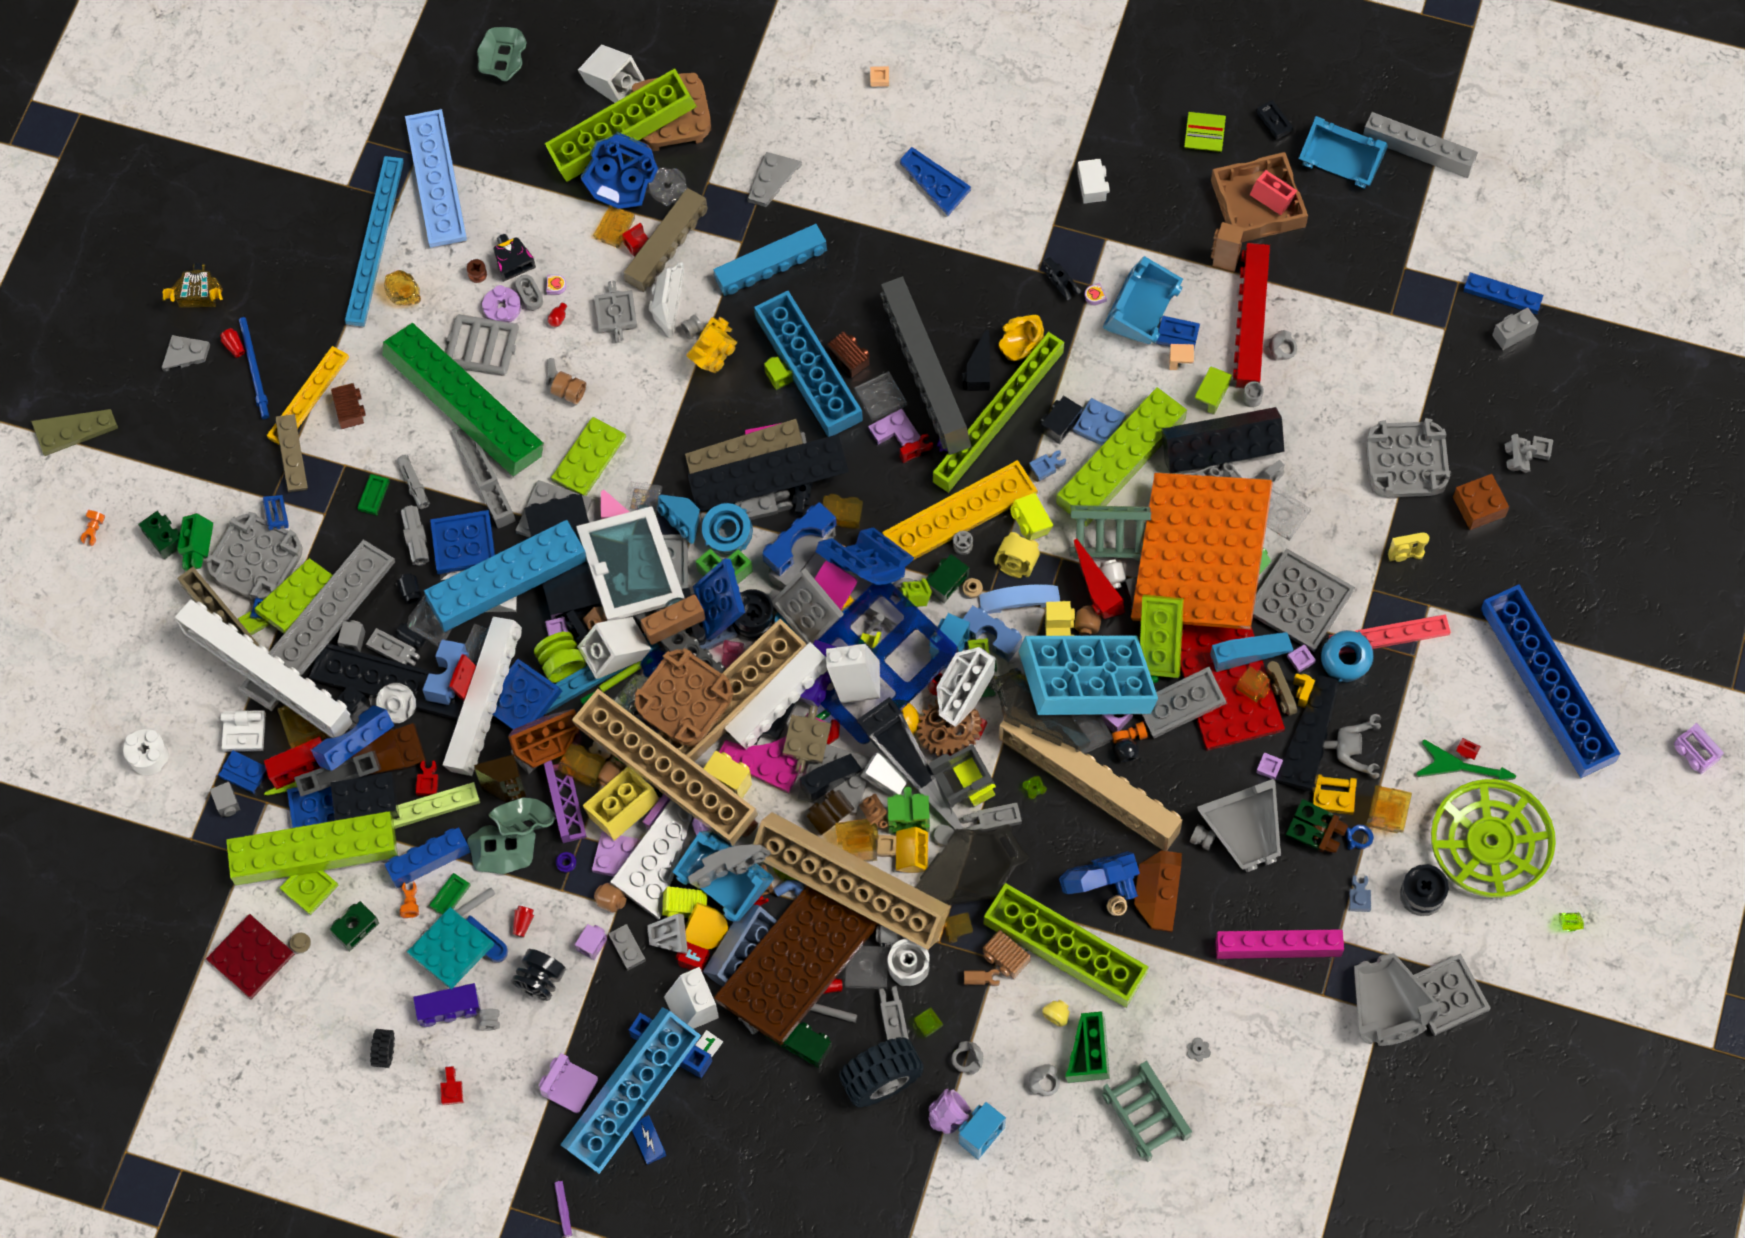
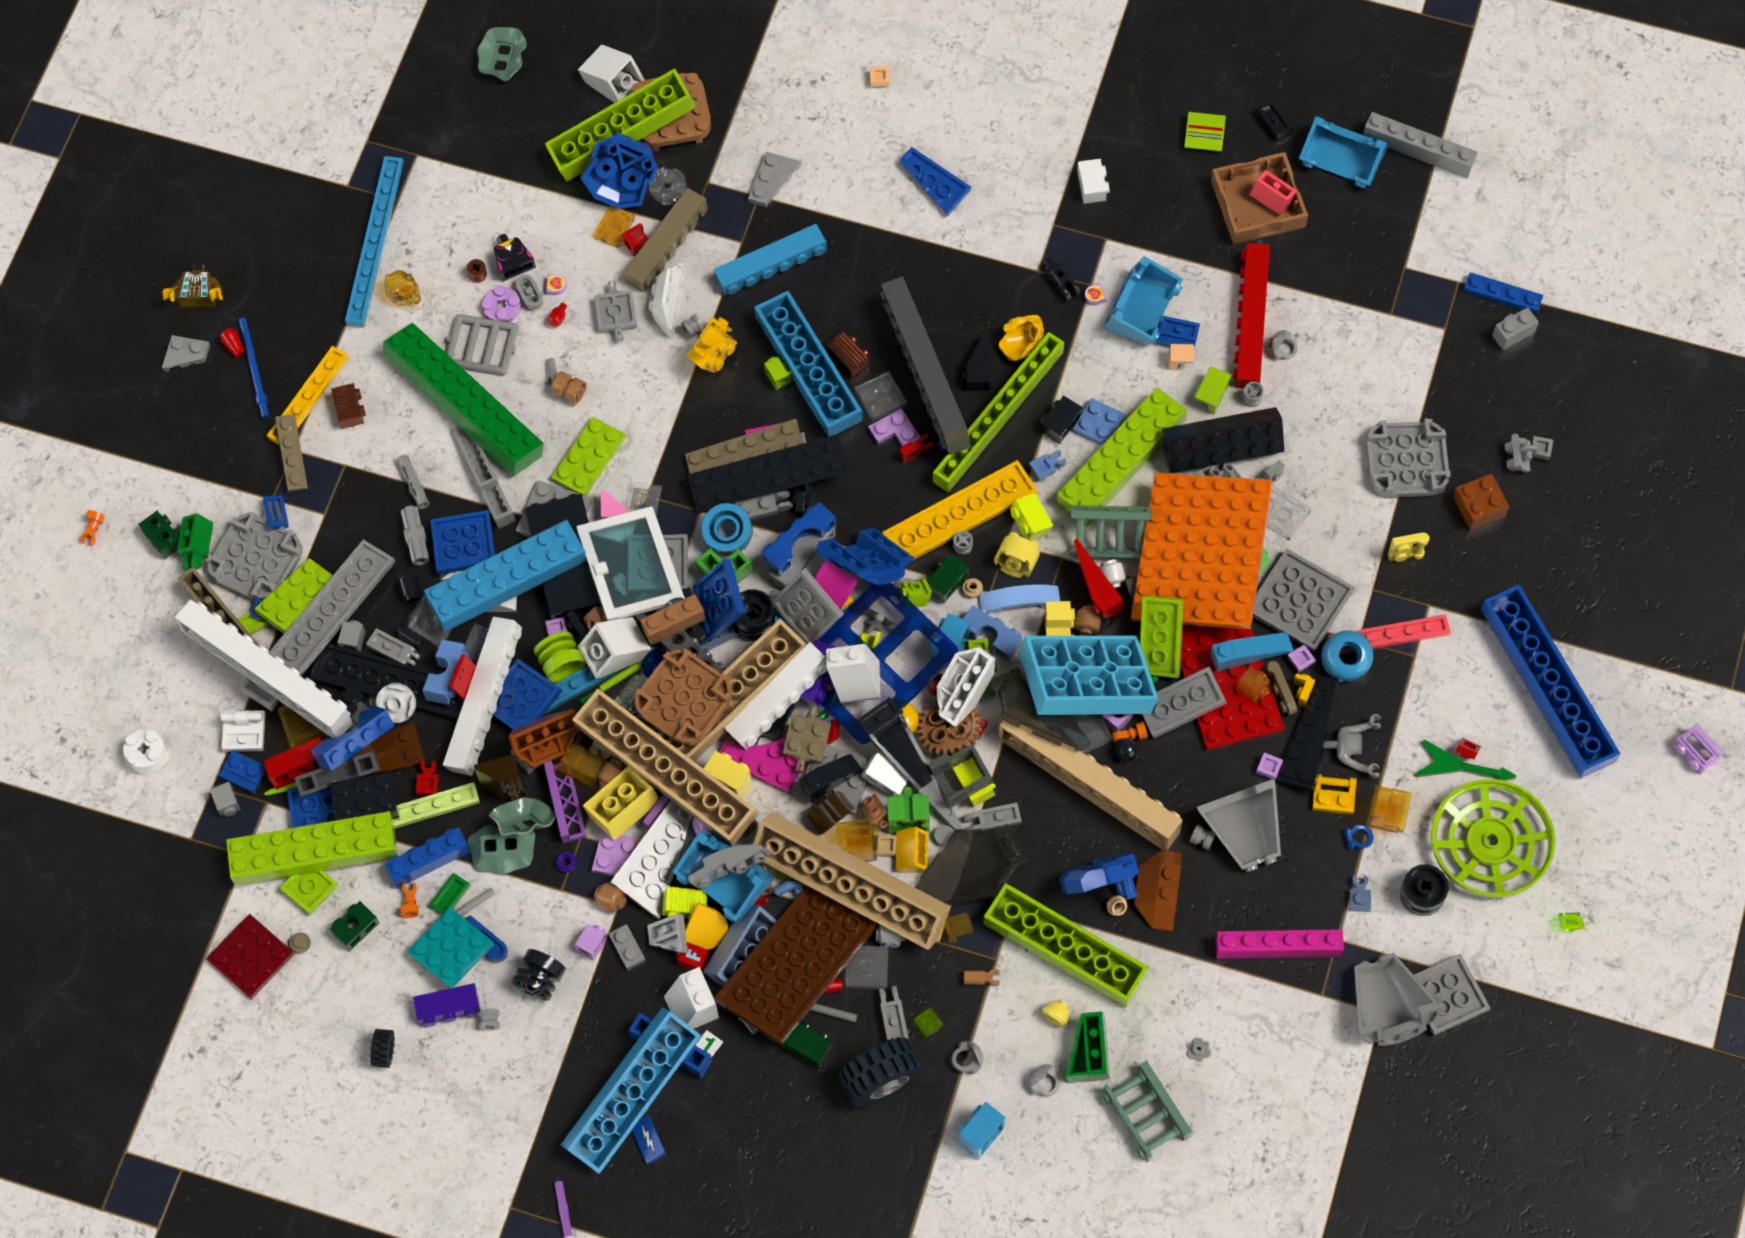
(69, 430): olive wing -> none
(373, 494): green tile -> none
(435, 178): light blue plate -> none
(451, 1090): red plate -> none
(522, 919): red cone -> none
(567, 1084): lavender bracket -> none
(681, 514): dark azure slope -> none
(732, 651): clear pink panel -> none
(847, 510): clear yellow brick -> none
(902, 972): white brick -> none
(948, 1111): lavender helmet -> none
(1006, 955): medium nougat brick -> none
(1035, 781): clear neon green plate -> none
(1227, 246): medium nougat brick -> none
(1322, 827): dark green hips -> none

